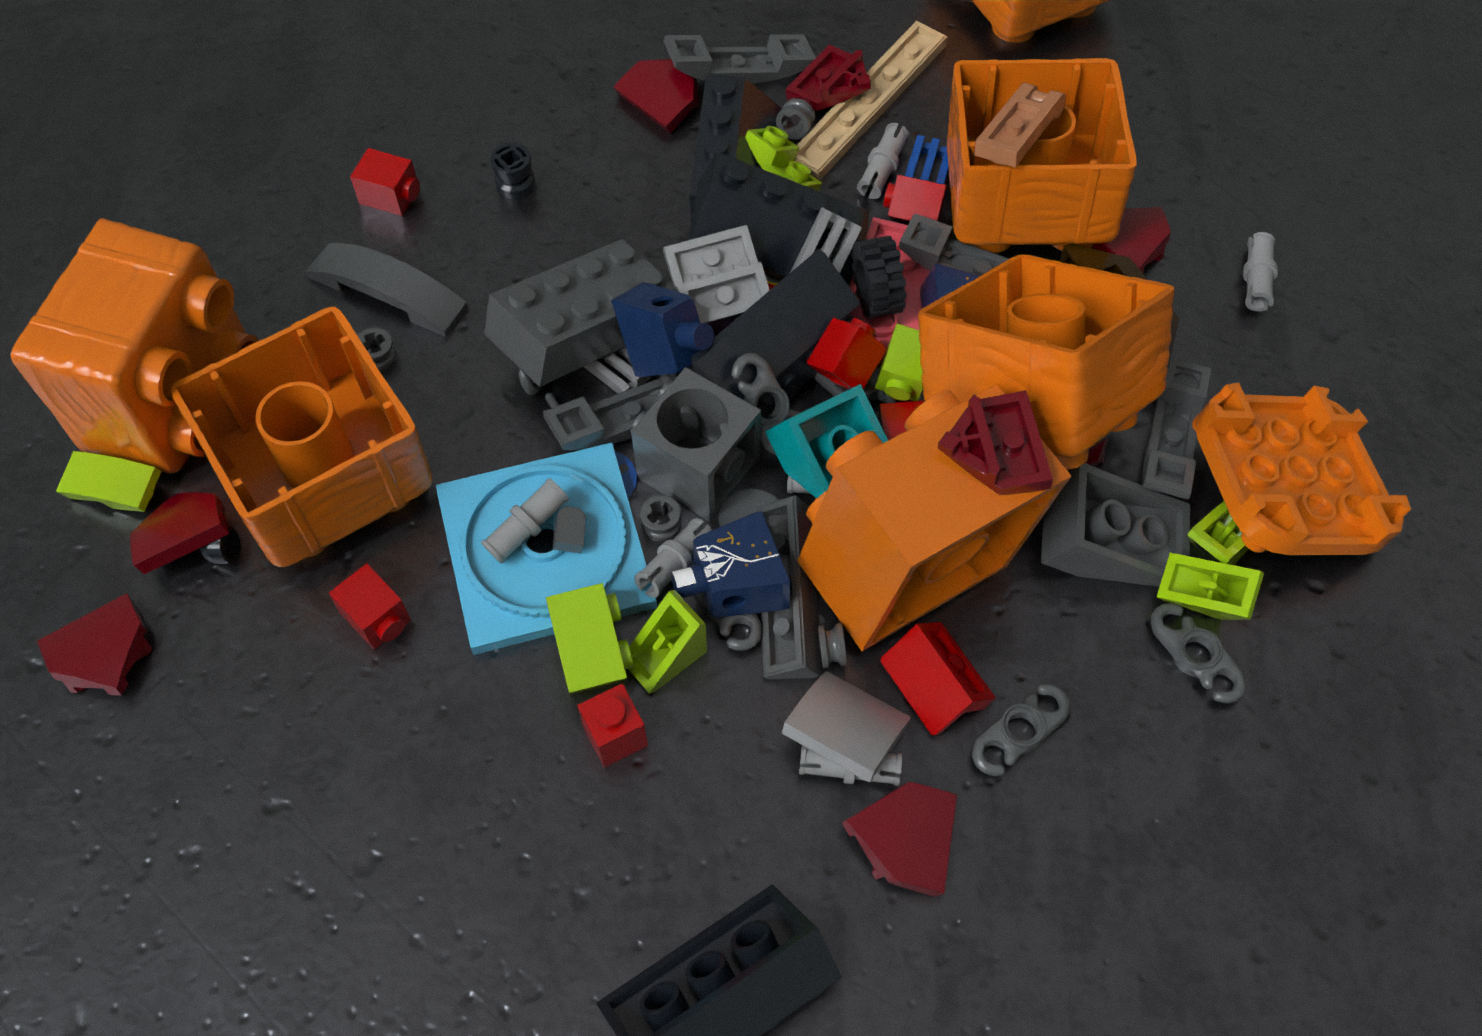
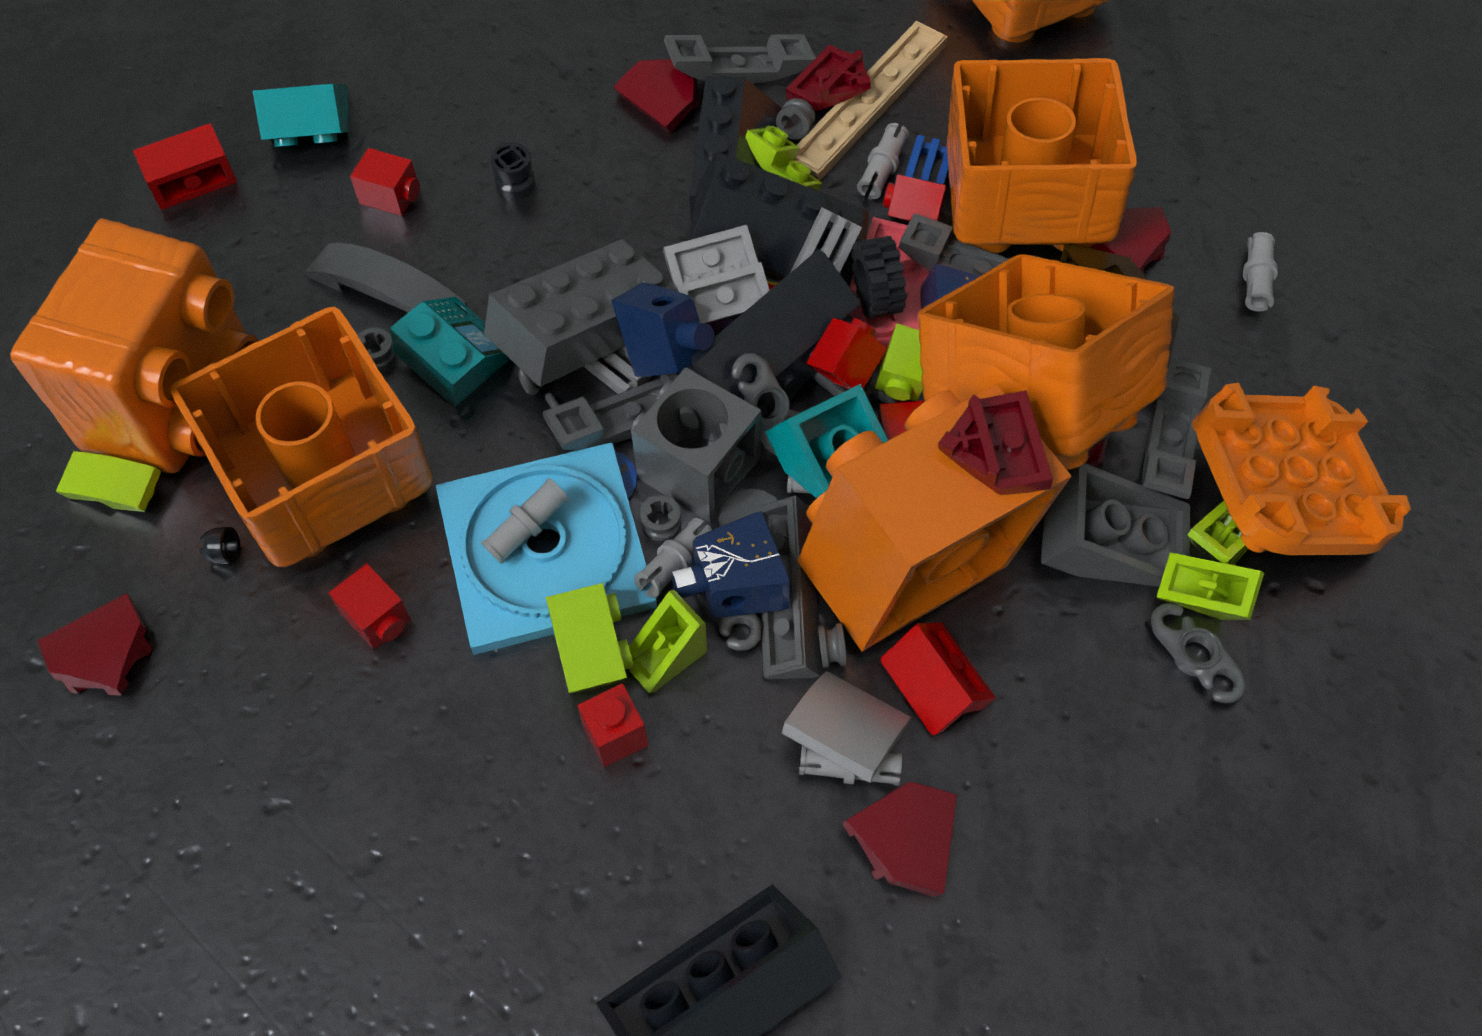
(176, 529): dark red slope -> none
(185, 166): none -> red brick
(302, 111): none -> teal slope
(447, 347): none -> teal slope
(569, 530): dark grey piece -> none
(999, 734): dark grey piece -> none
(1019, 125): nougat plate -> none

